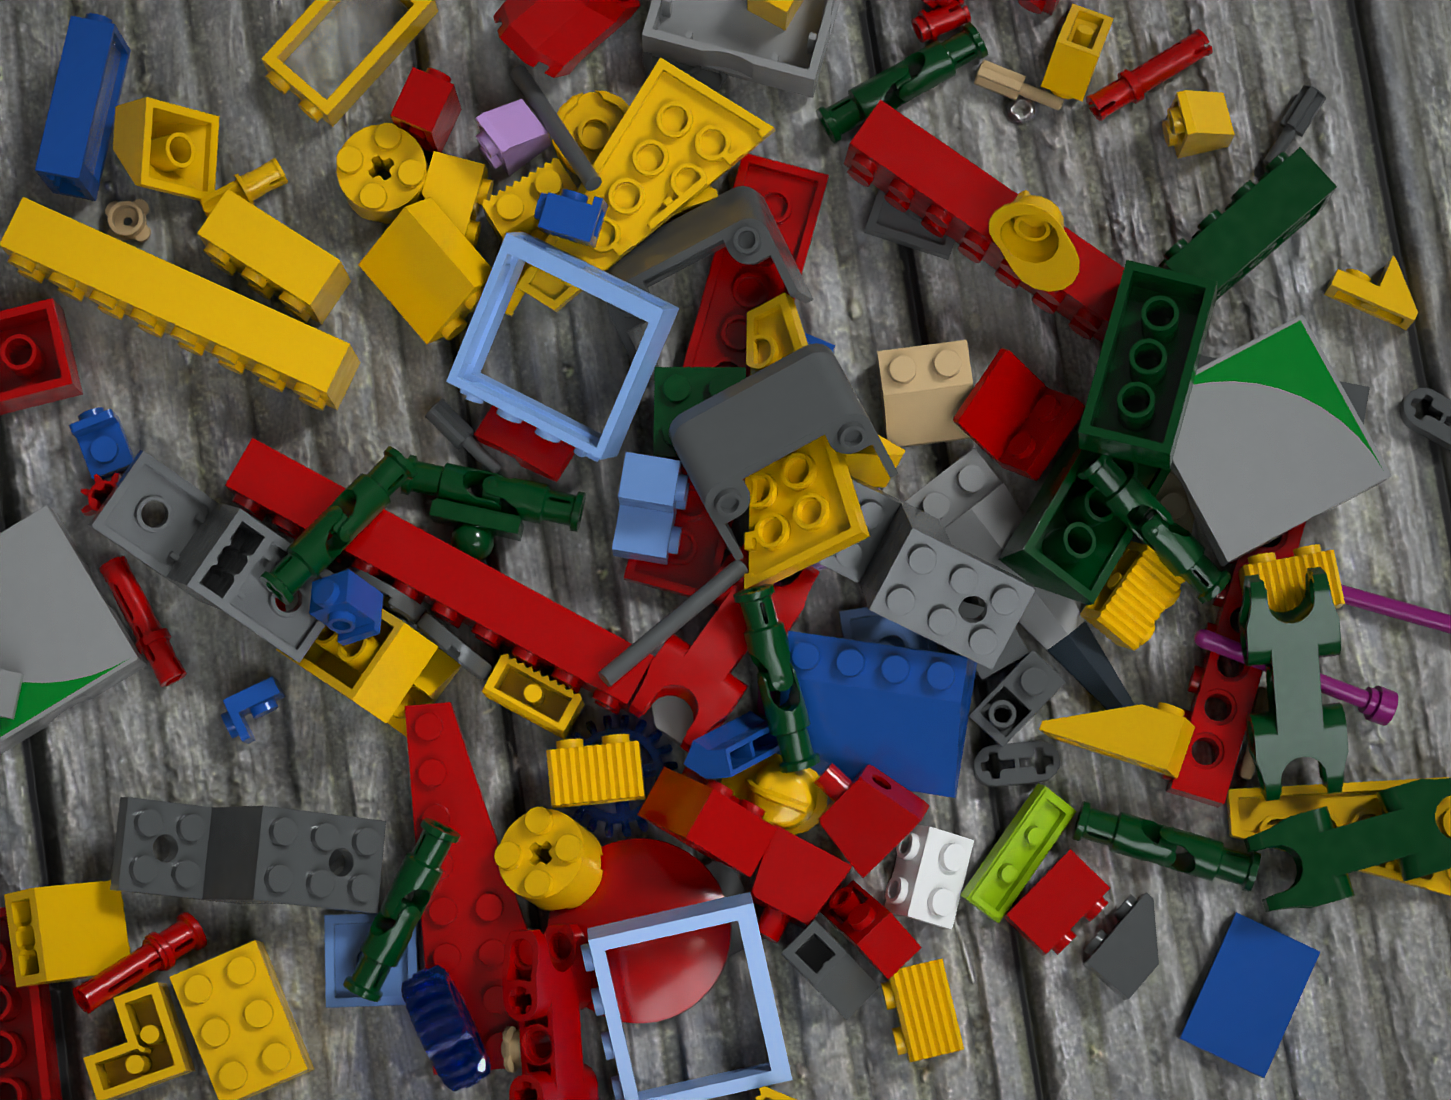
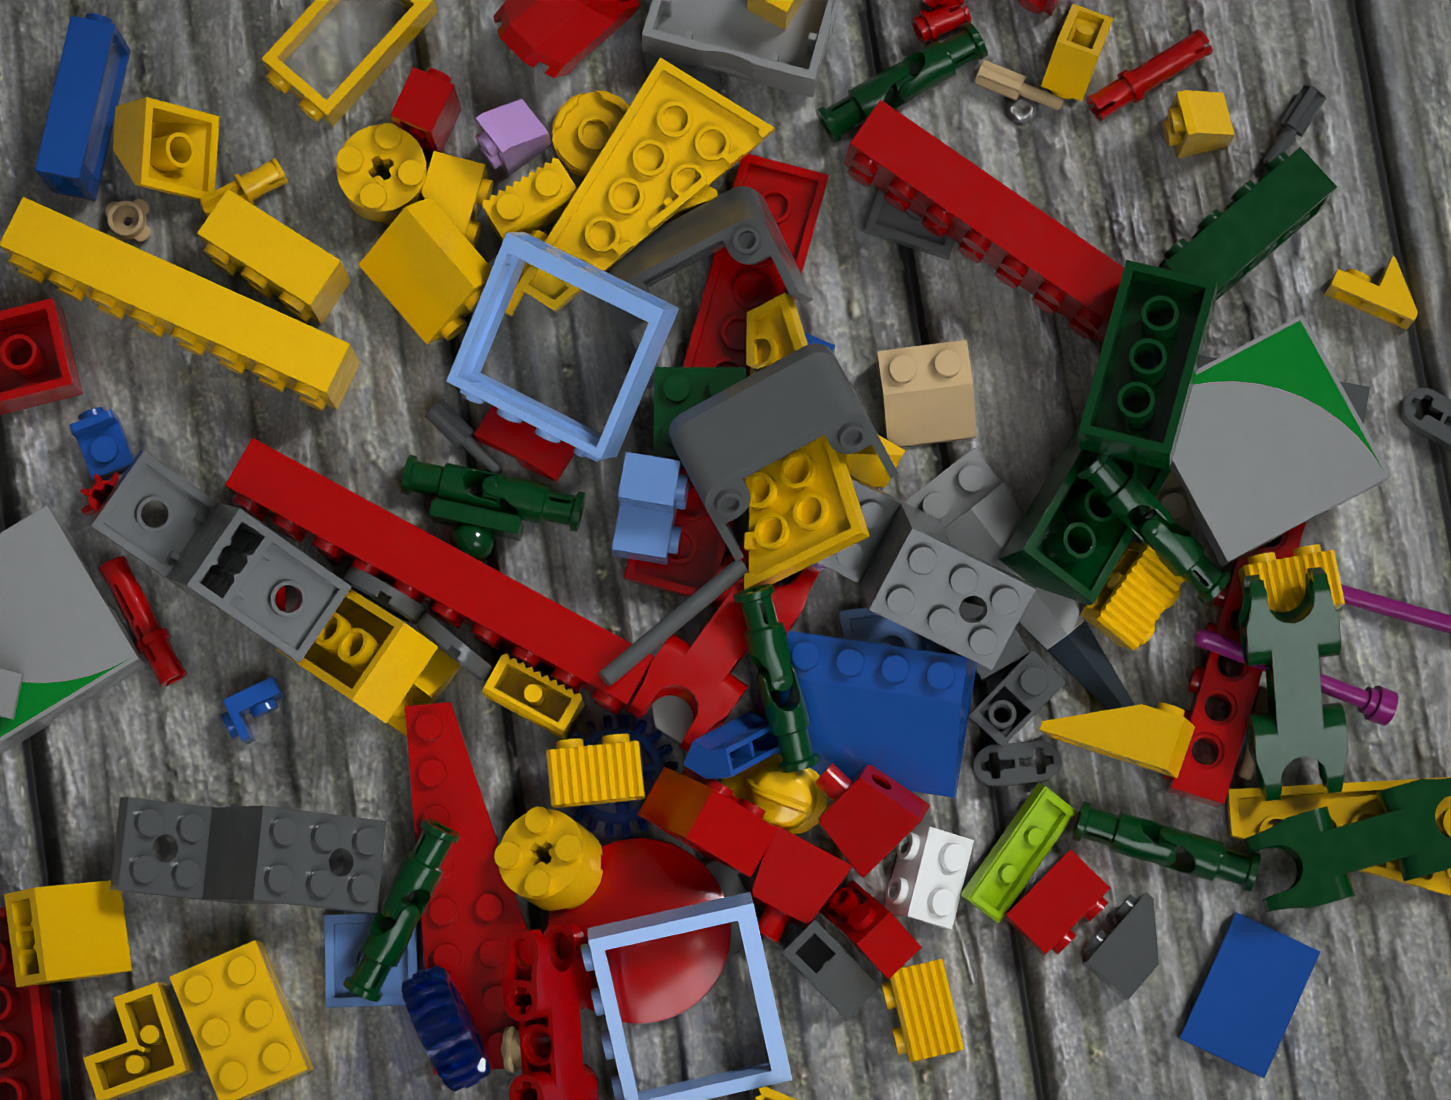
(156, 953): red pin -> none
(347, 606): blue brick -> none
(363, 501): dark green piece -> none
(556, 128): dark grey bar -> none
(570, 216): blue brick -> none
(1017, 416): red bracket -> none
(1035, 242): yellow piece -> none

